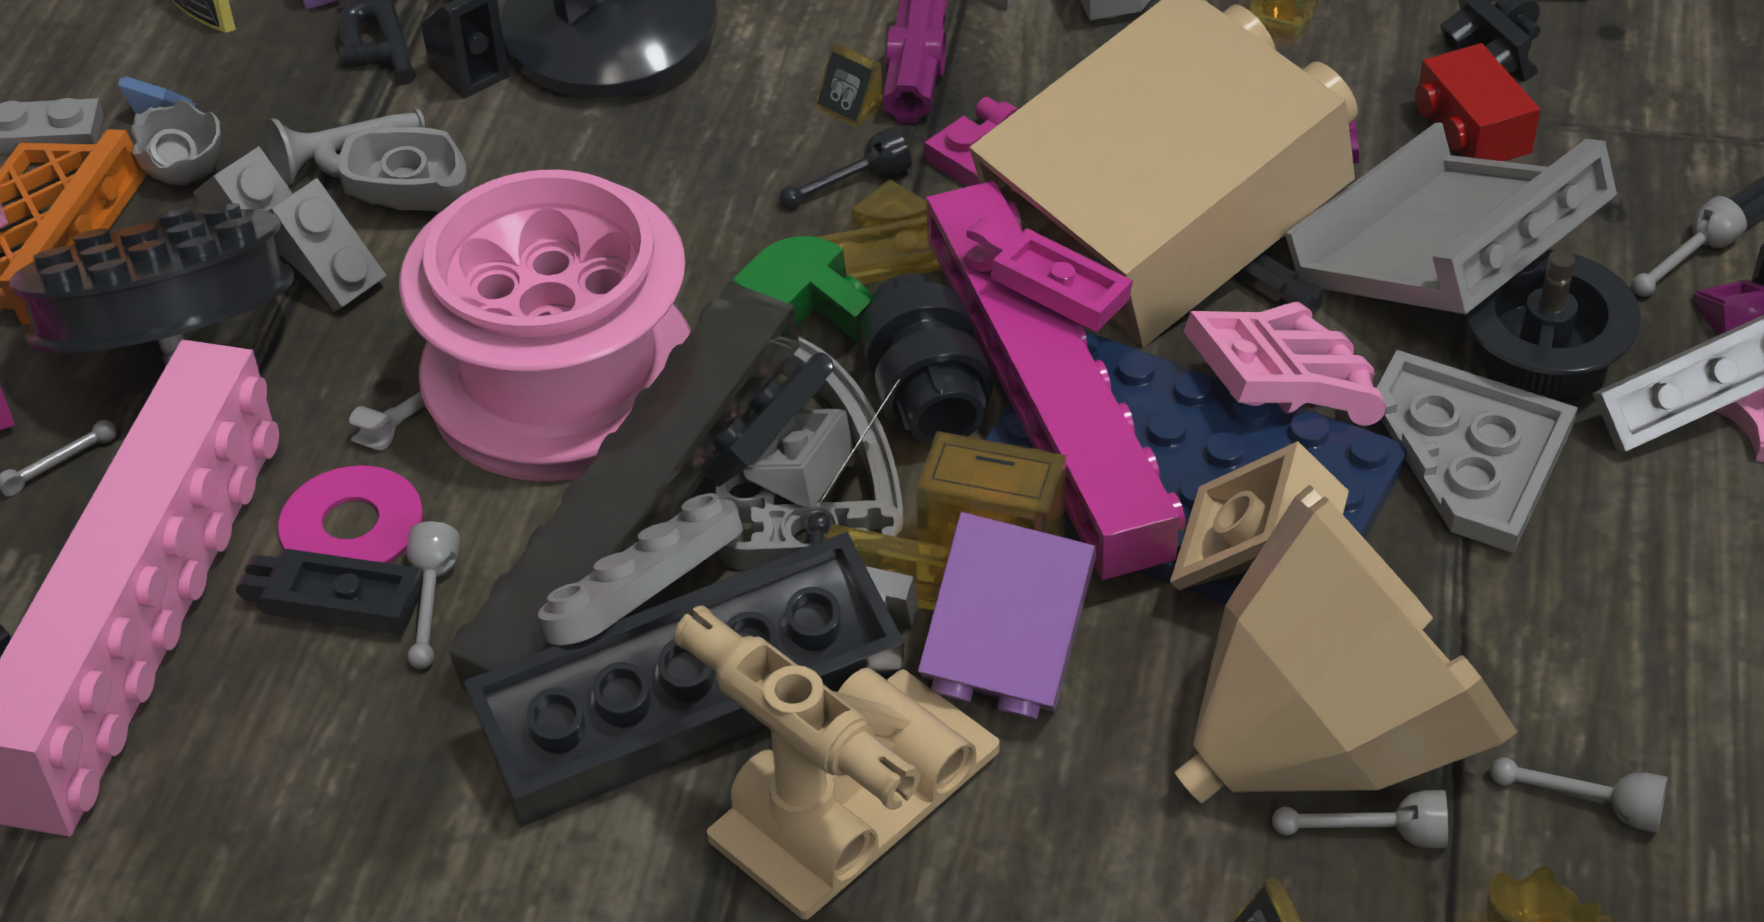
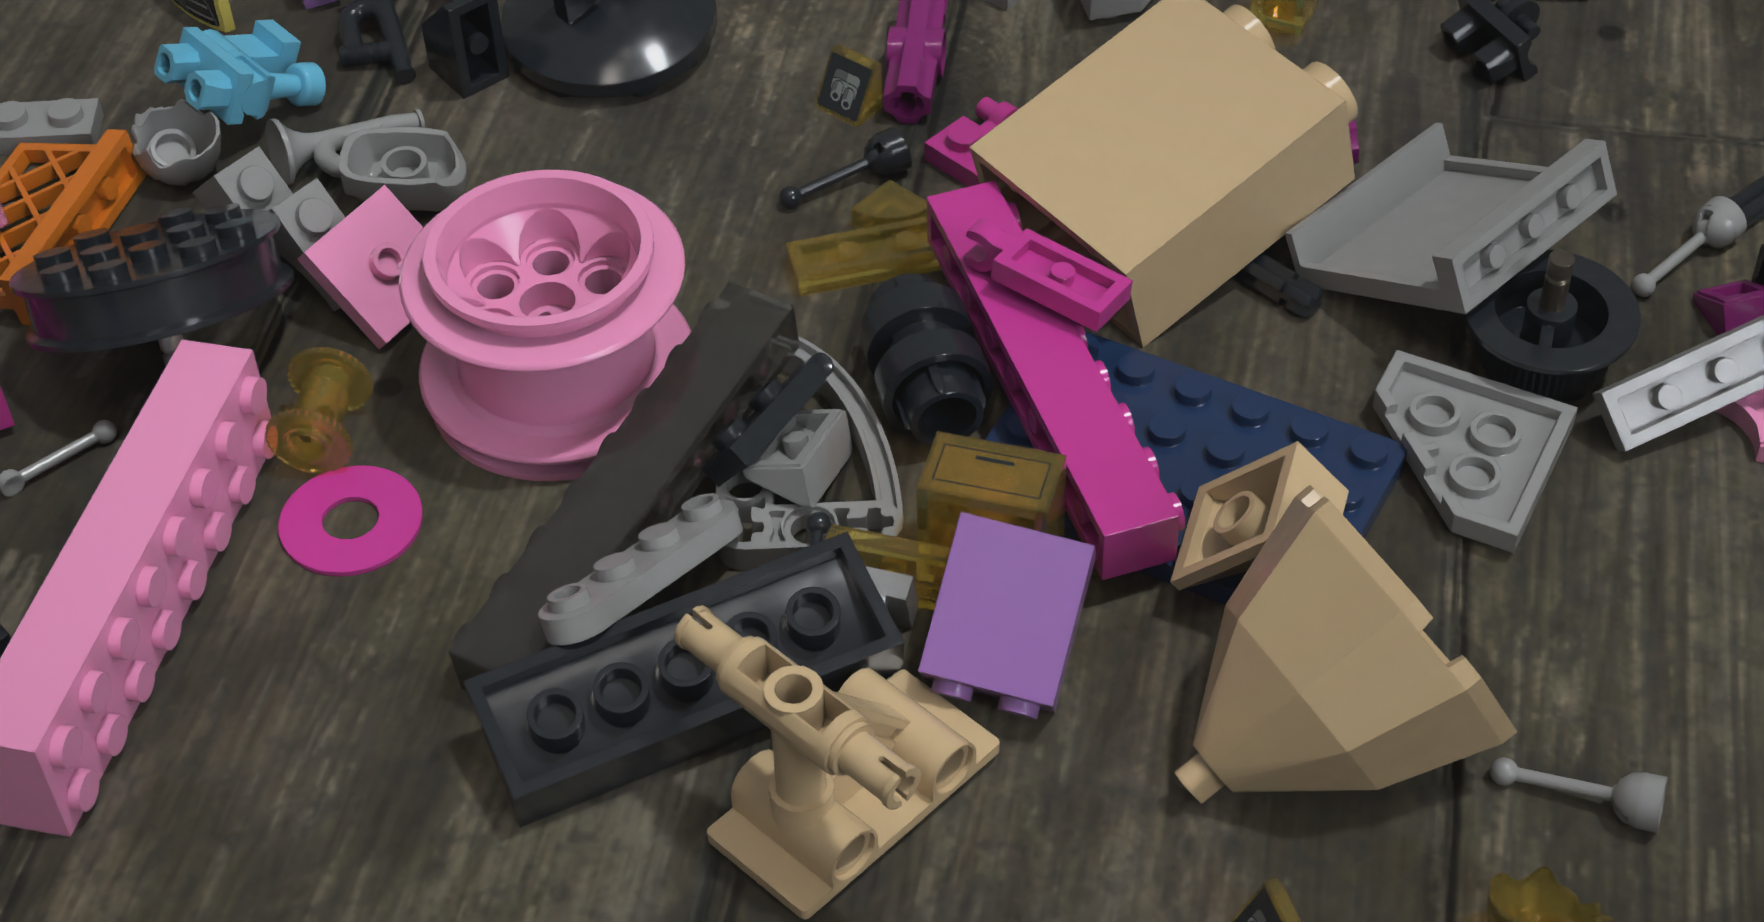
(145, 95): medium blue slope -> none
(240, 71): none -> medium azure hips
(327, 387): none -> clear yellow hose
(332, 589): black hinge -> none
(362, 264): none -> bright pink plate
(378, 427): light grey hand -> none
(435, 551): light grey hinge -> none
(810, 277): green brick -> none
(855, 448): sticker -> none
(1286, 361): bright pink plate -> none
(1419, 819): light grey hinge -> none
(1478, 104): red brick -> none

